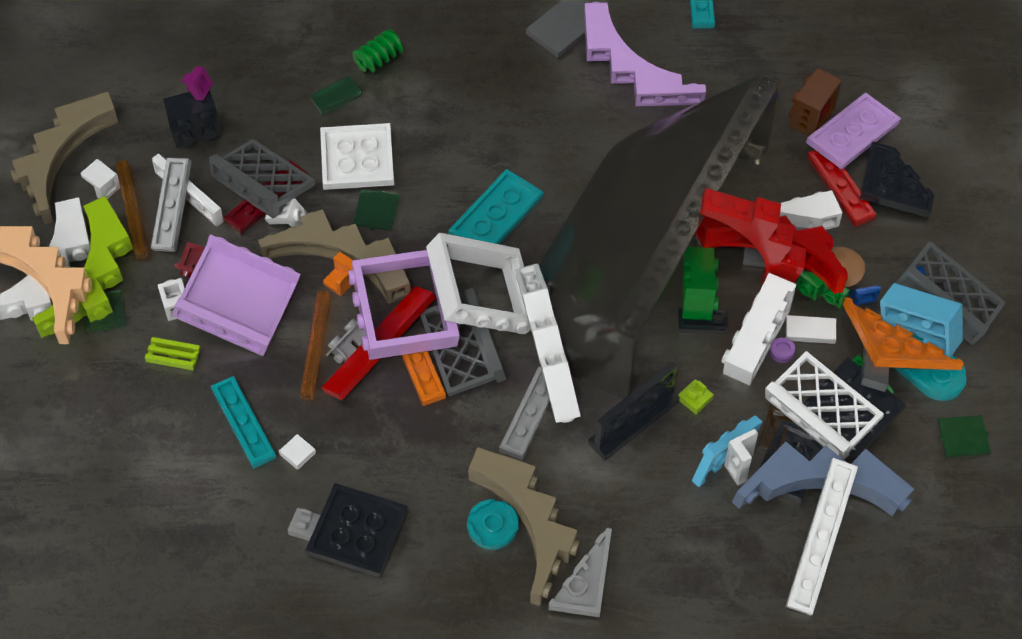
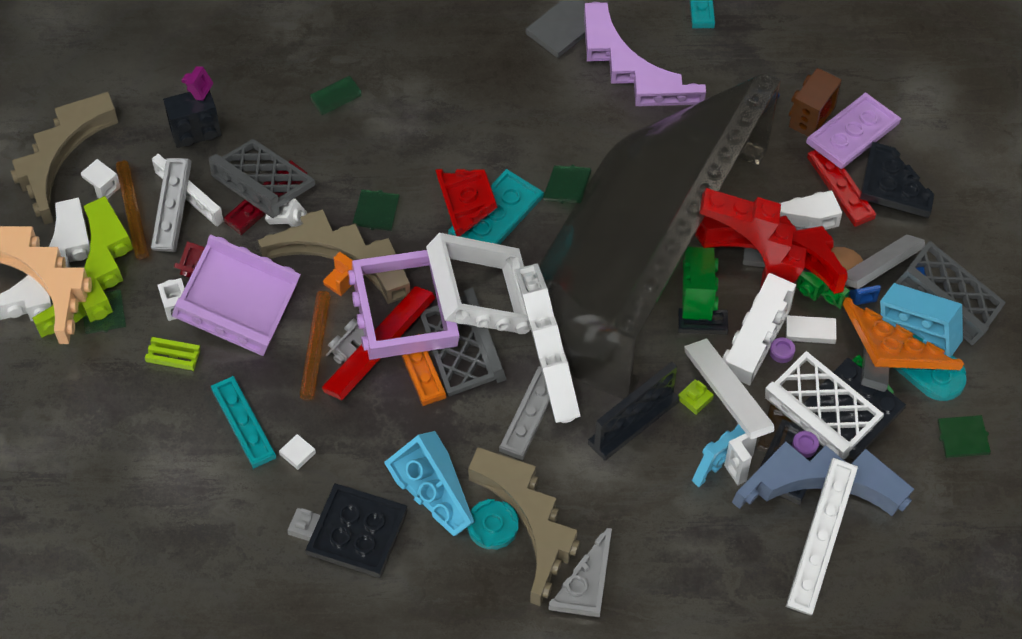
(356, 156): white plate -> none
(377, 49): green piece -> none
(429, 476): none -> medium azure wedge
(466, 197): none -> red wing
(567, 184): none -> clear green piece
(729, 389): none -> white tile
(805, 443): none -> medium lavender tile
(884, 260): none -> light grey tile

